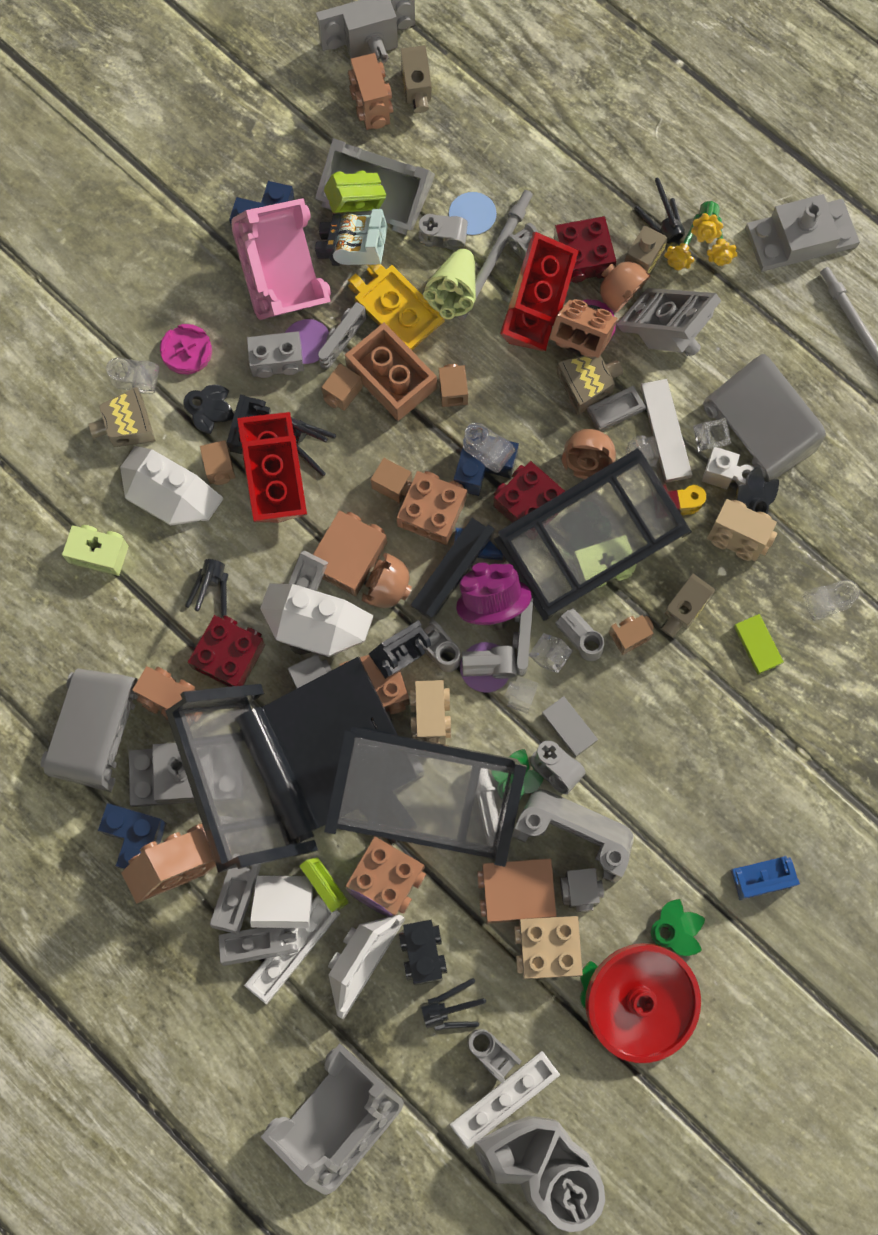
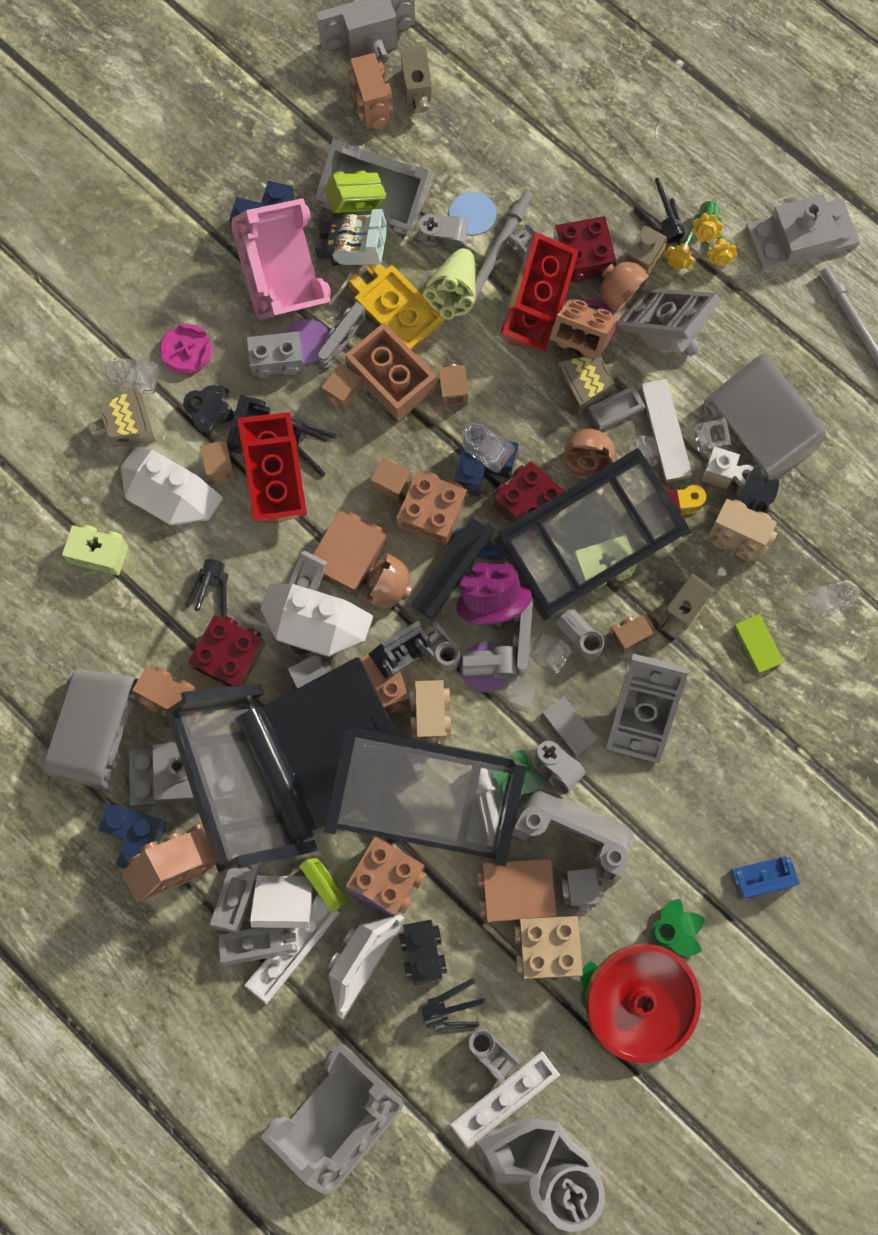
(646, 708): none -> light grey brick

